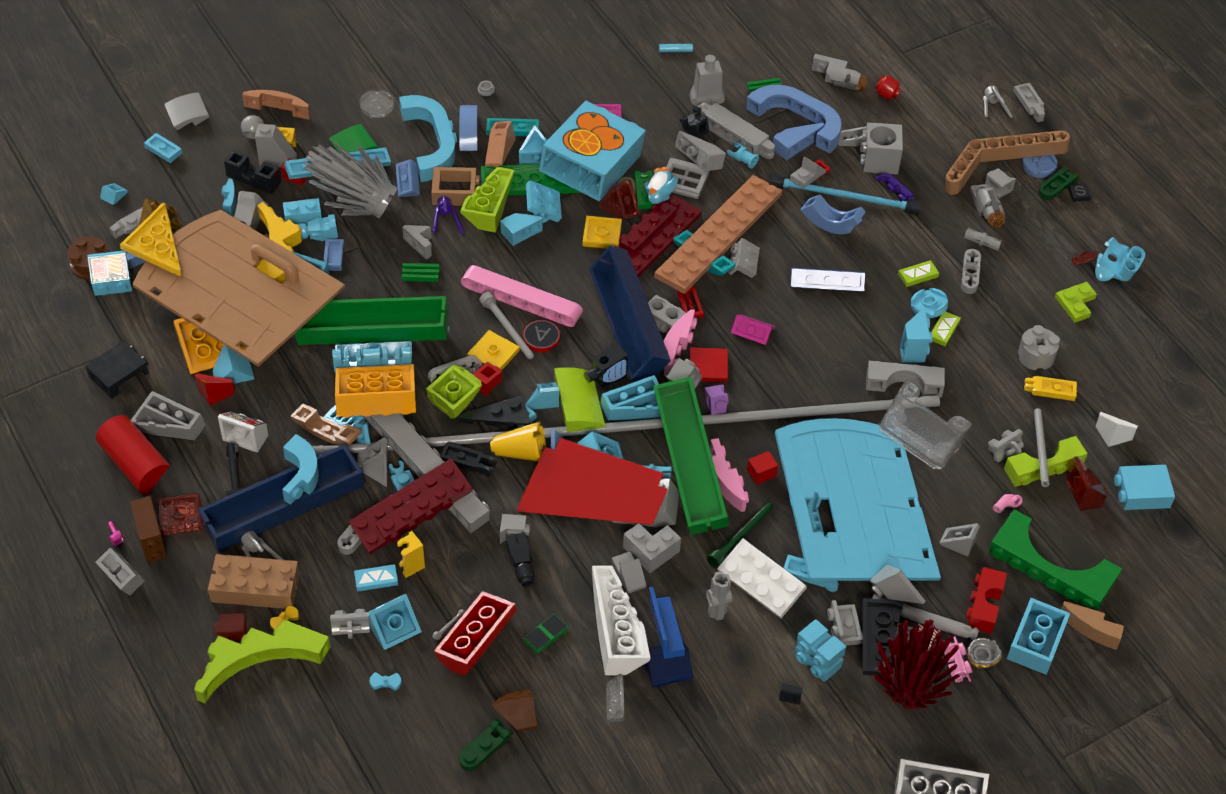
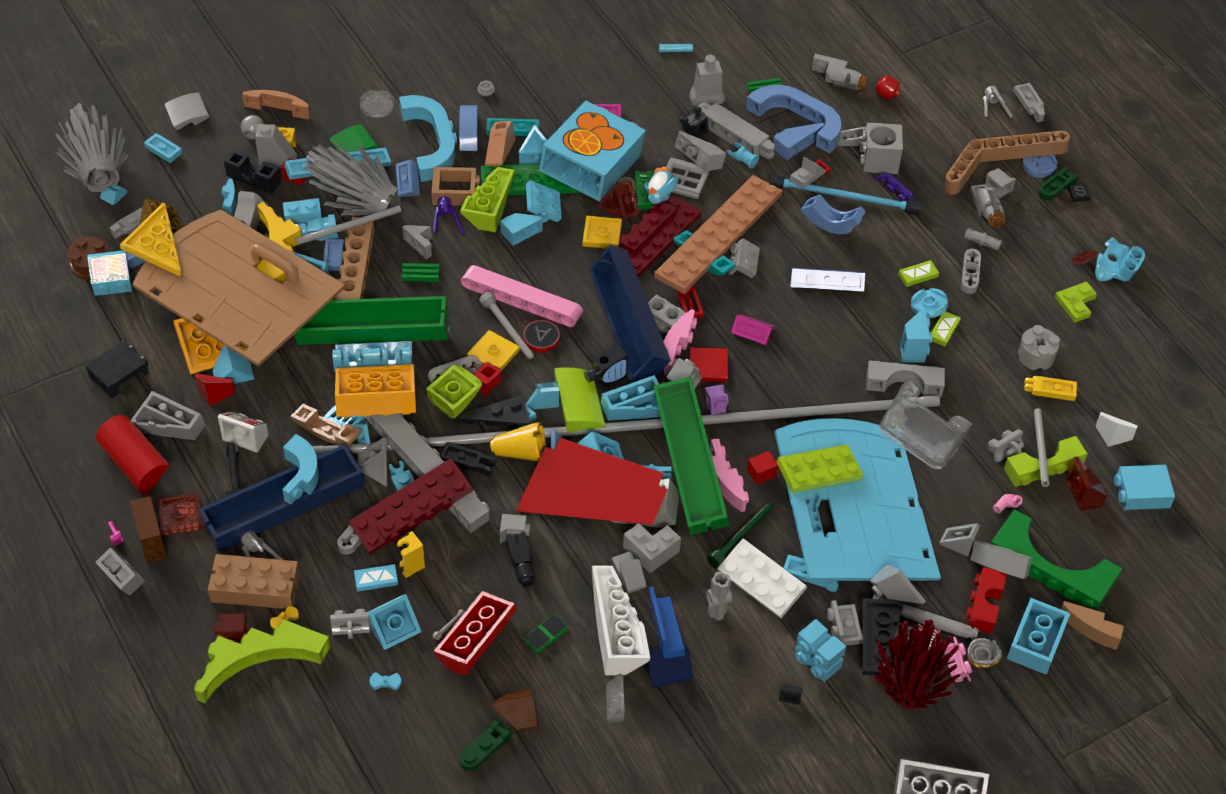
(97, 165): none -> light grey plant
(347, 225): none -> light grey piece
(356, 261): none -> medium nougat brick
(819, 468): none -> lime plate
(1001, 559): none -> light grey slope

